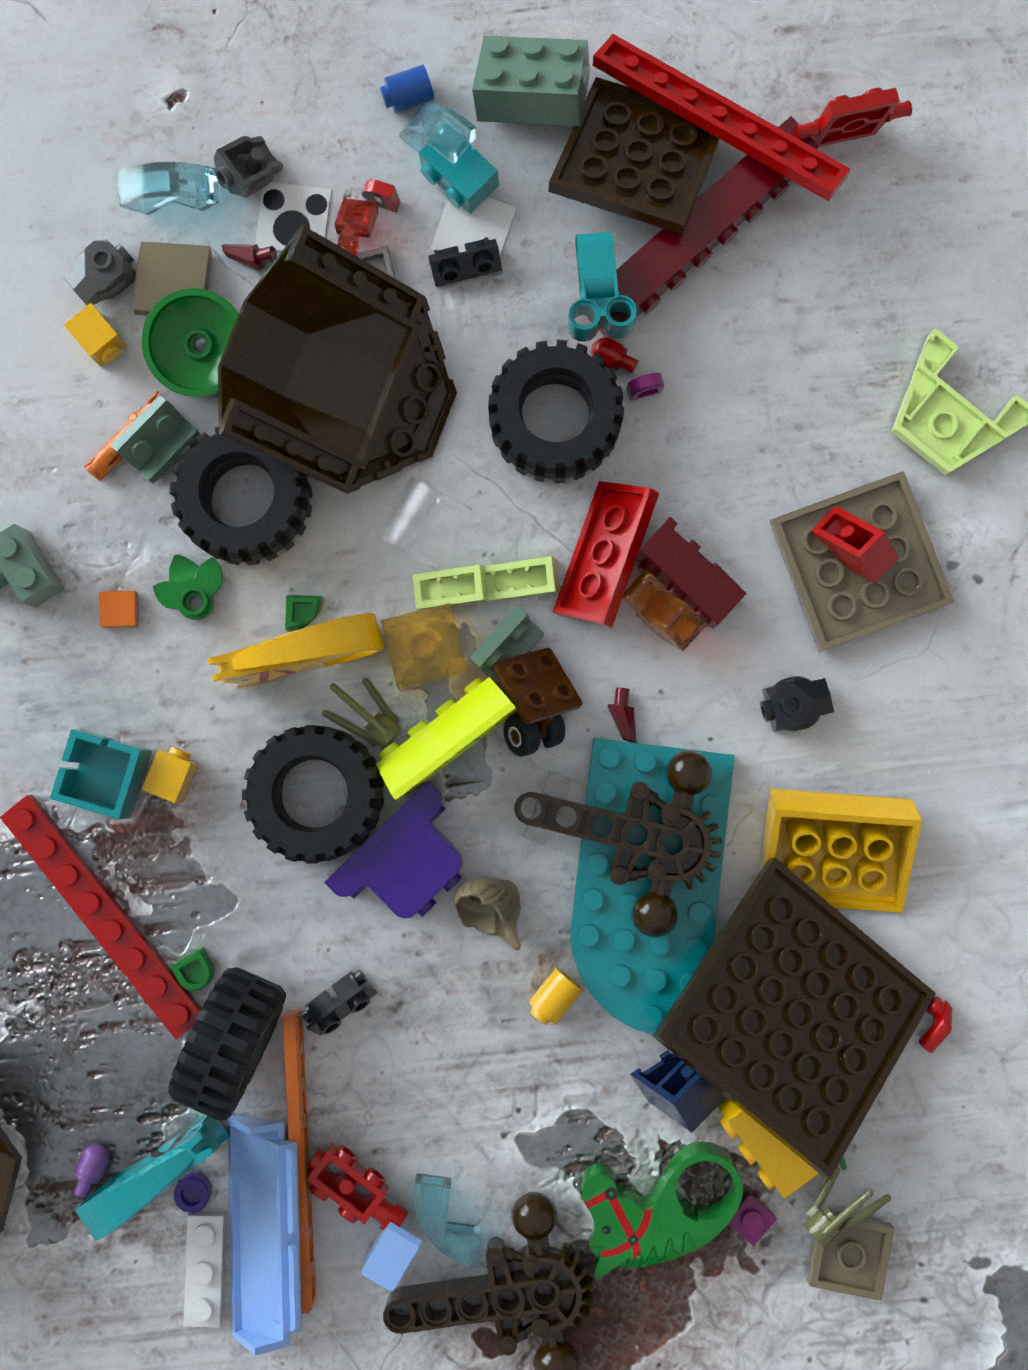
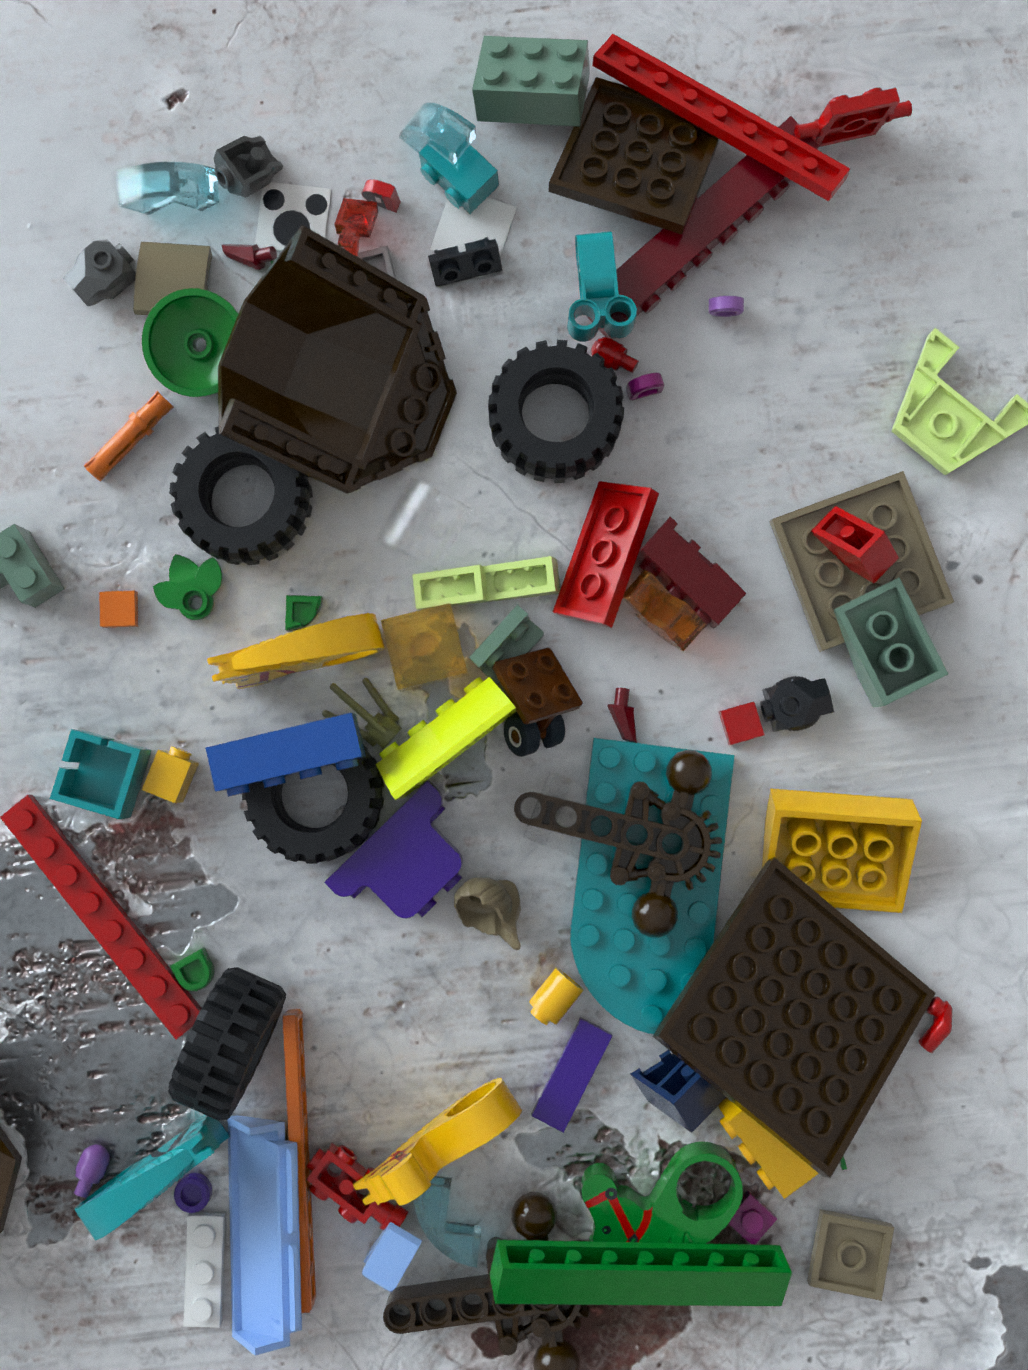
(95, 335): yellow brick -> none
(155, 439): sand green bracket -> none
(284, 753): none -> blue brick
(325, 1014): black hinge -> none
(407, 89): blue brick -> none
(444, 1139): none -> yellow animal
(571, 1074): none -> dark purple tile
(638, 1273): none -> green brick
(726, 306): none -> medium lavender tile
(741, 723): none -> red tile
(826, 1225): olive plant -> none
(888, 644): none -> sand green slope

